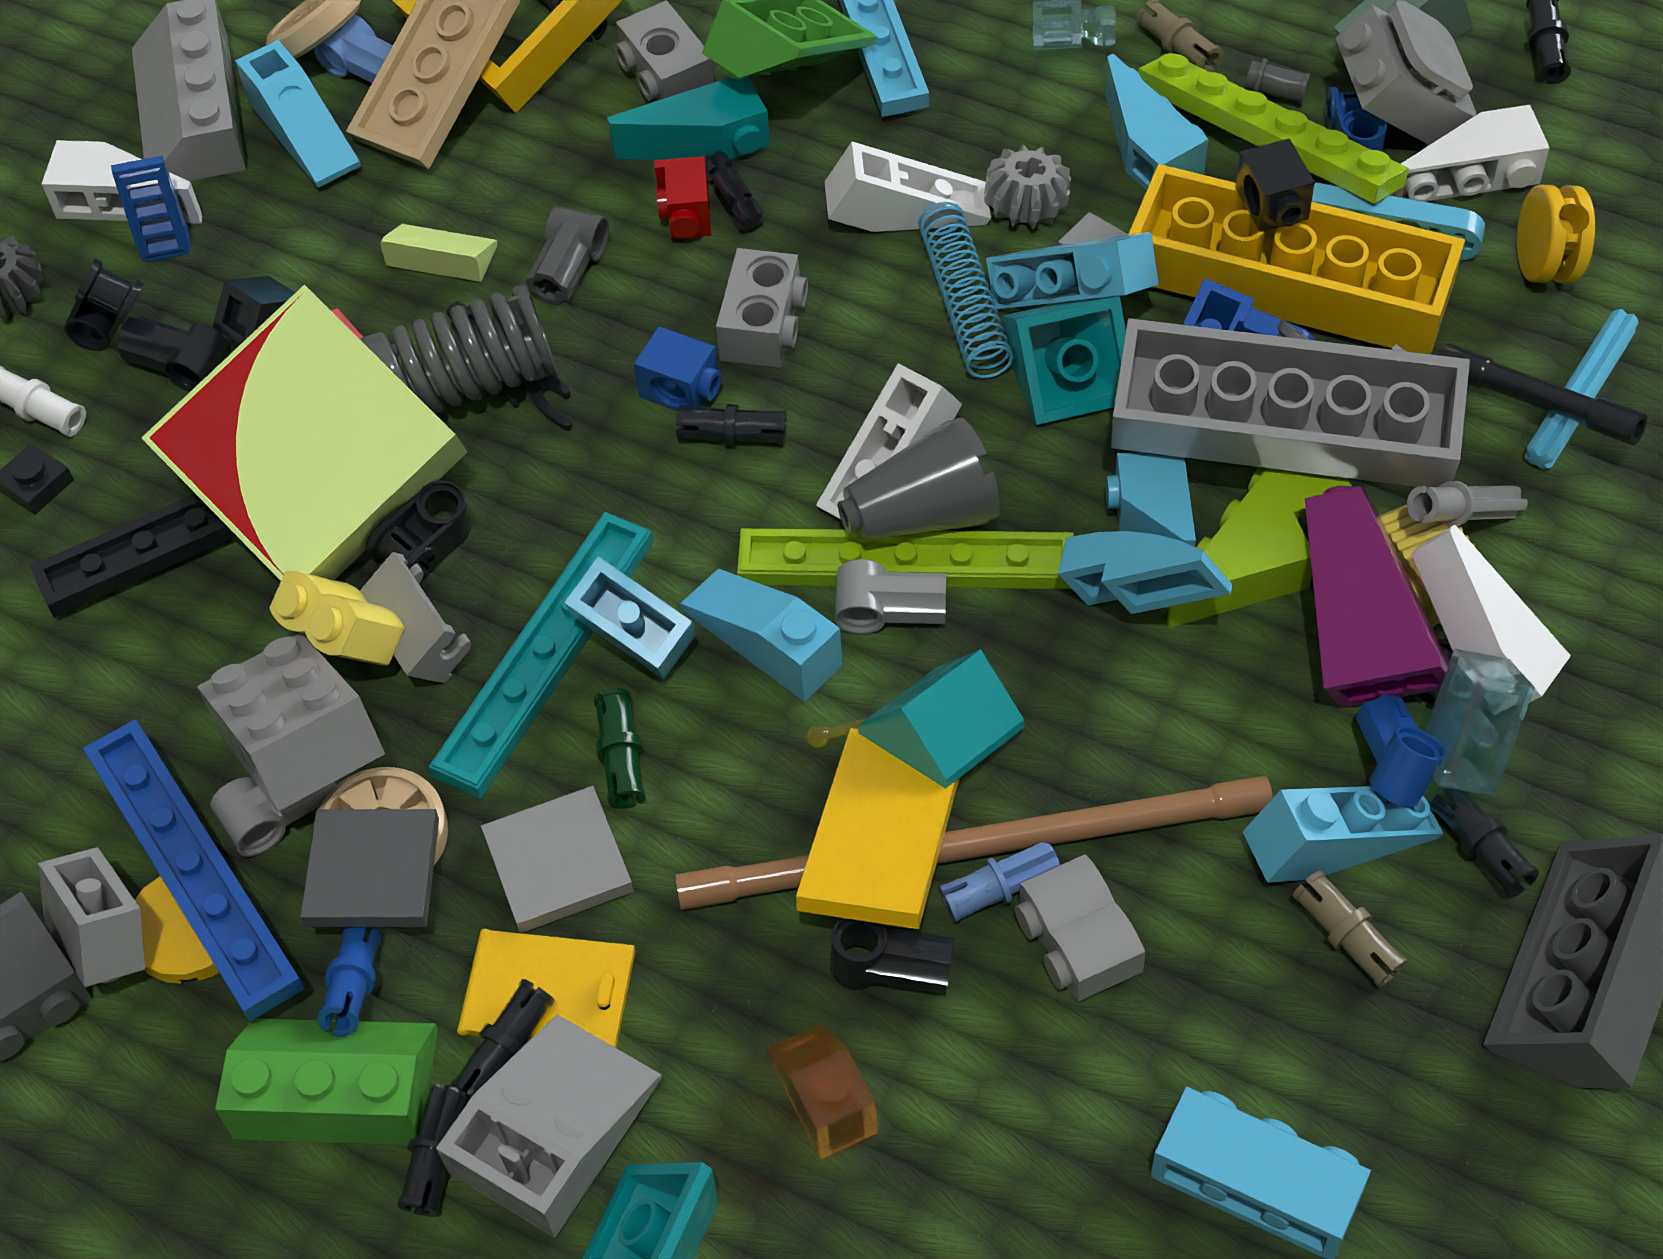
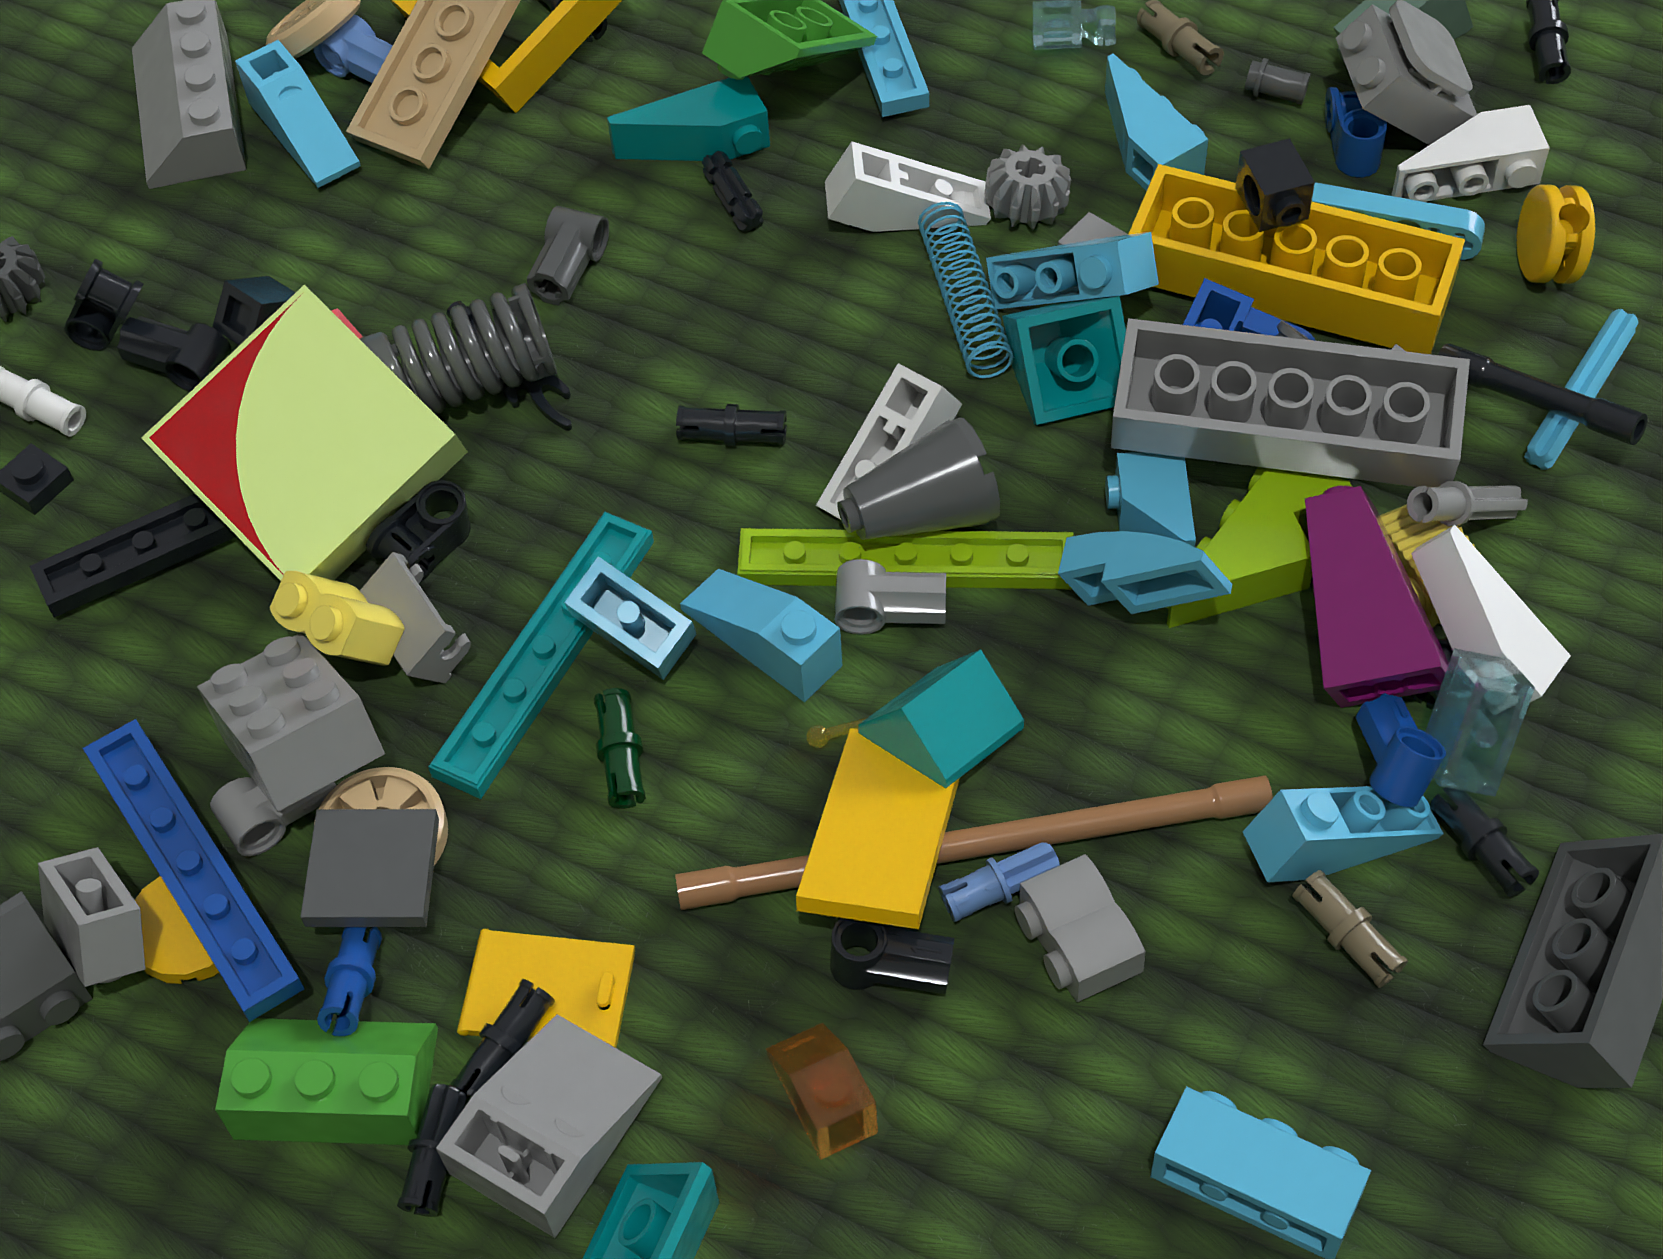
(83, 186): white slope -> none
(156, 237): blue slope -> none
(438, 252): yellowish green slope -> none
(557, 859): light grey tile -> none
(662, 52): light grey brick -> none
(677, 370): blue brick -> none
(683, 196): red brick -> none
(760, 308): light grey brick -> none
(1262, 122): lime plate -> none

